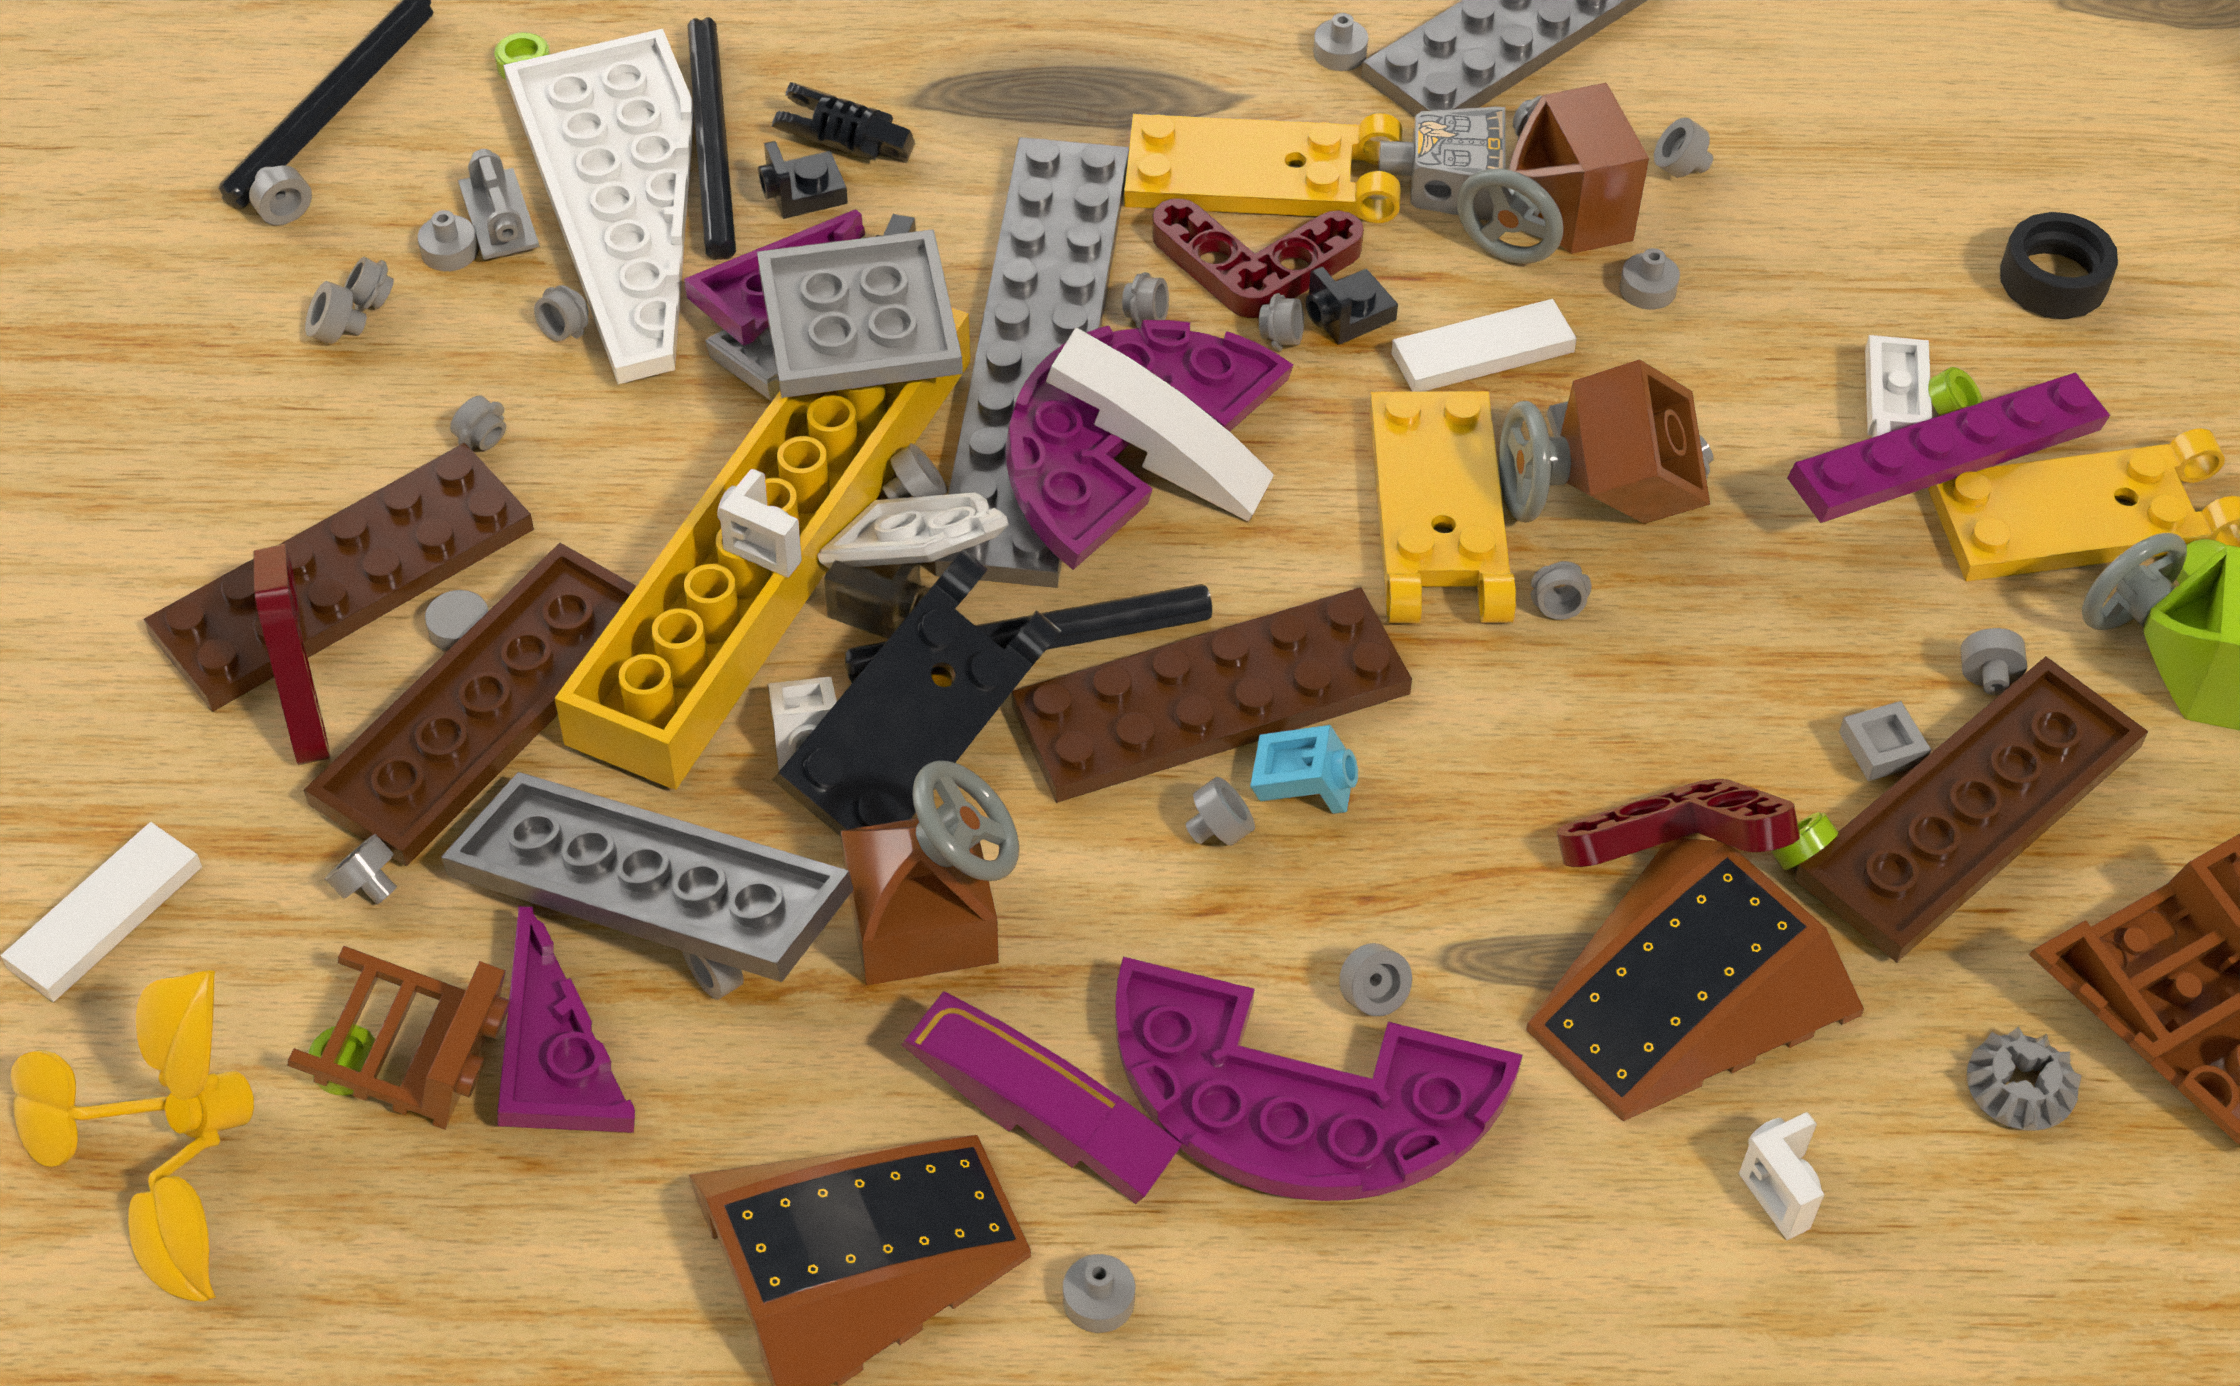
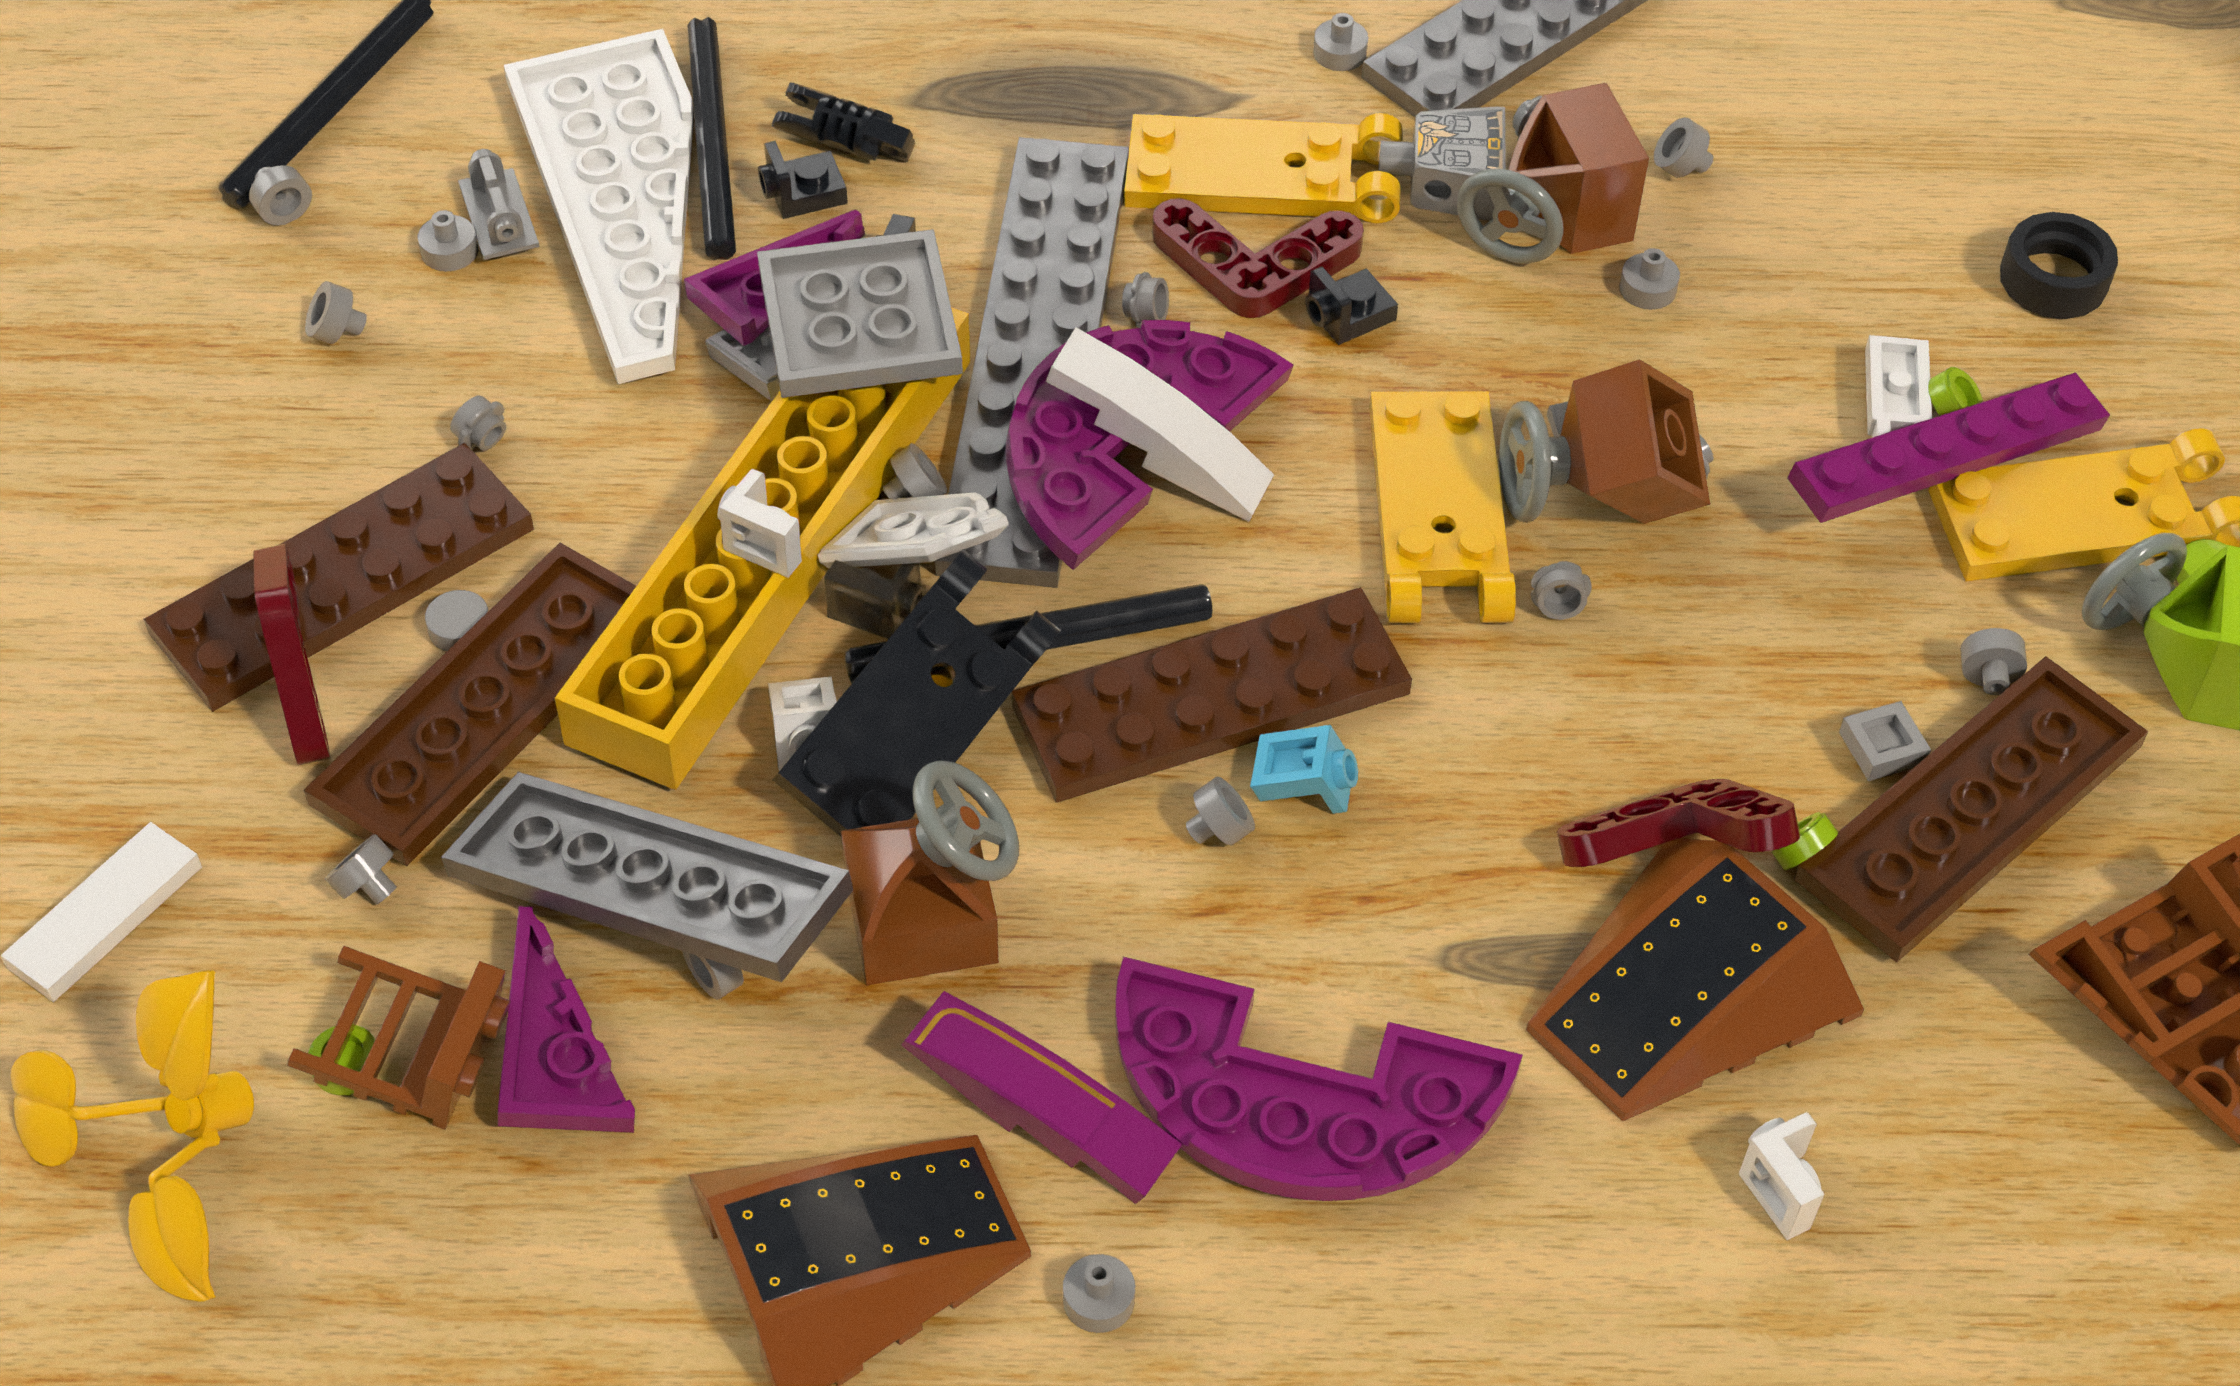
(369, 284): light grey plate -> none
(519, 48): lime tile -> none
(561, 313): light grey plate -> none
(1282, 321): light grey plate -> none
(1375, 979): light grey tile -> none
(1483, 346): white tile -> none
(2020, 1103): light grey gear -> none

